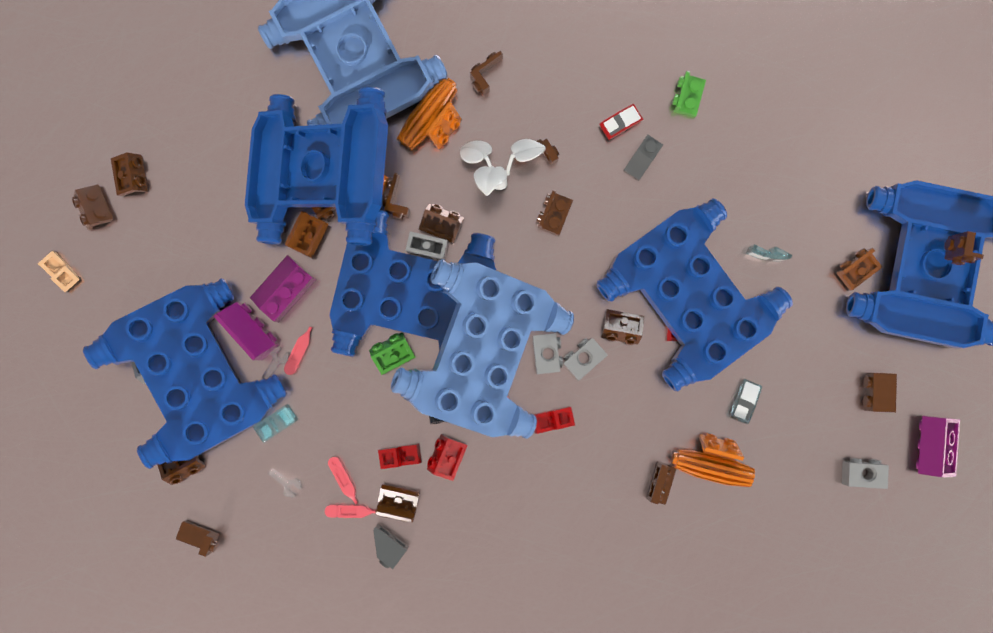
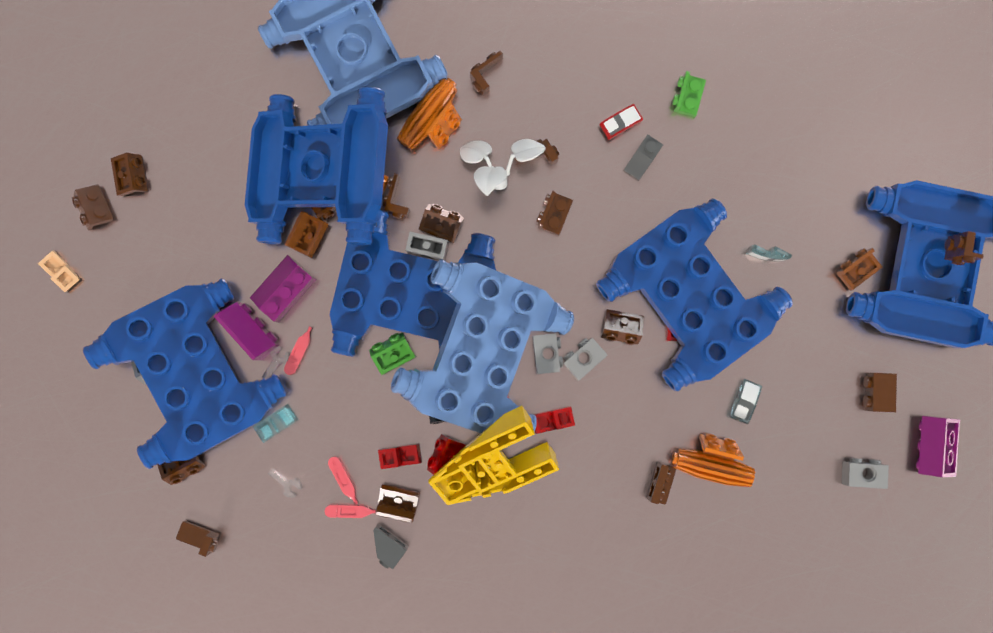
(485, 469): none -> yellow wedge

